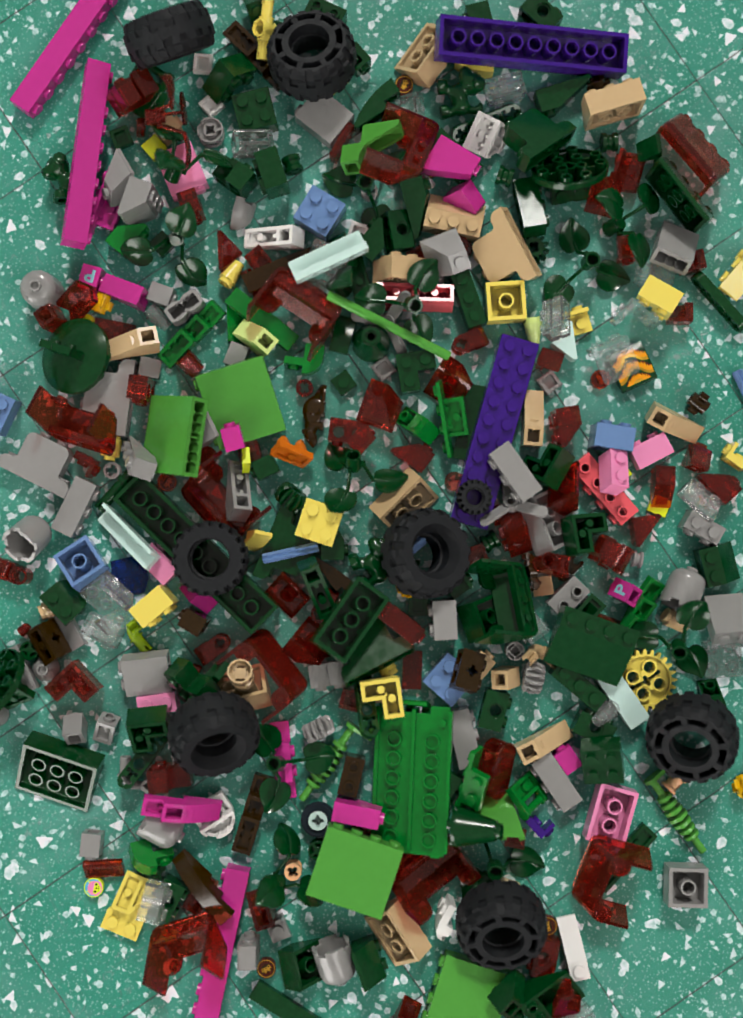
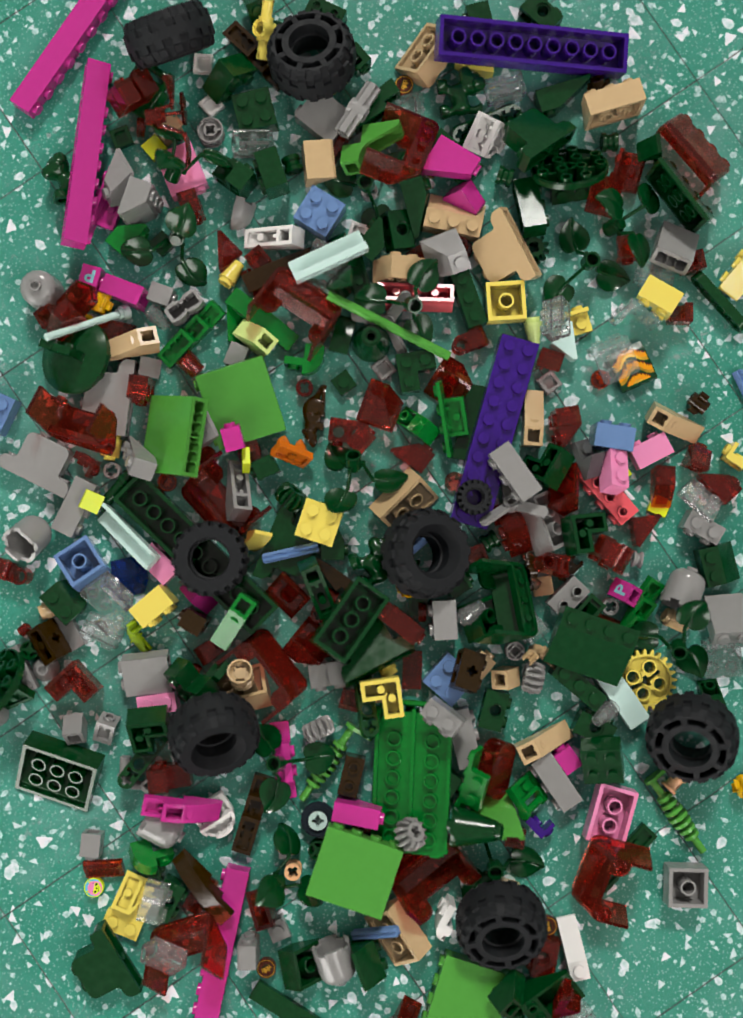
(64, 315): none -> clear red slope
(91, 501): none -> neon yellow tile
(105, 965): none -> dark green brick
(123, 313): none -> light aqua piece
(163, 956): none -> clear brick
(234, 620): none -> slope
(318, 161): none -> tan slope
(357, 109): none -> light grey piece
(375, 933): none -> medium blue axle
(410, 834): none -> light grey gear
(421, 612): none -> clear red tile
(443, 717): none -> light grey brick
(470, 613): none -> clear cone
(588, 462): none -> dark grey slope
(616, 606): none -> light grey bush

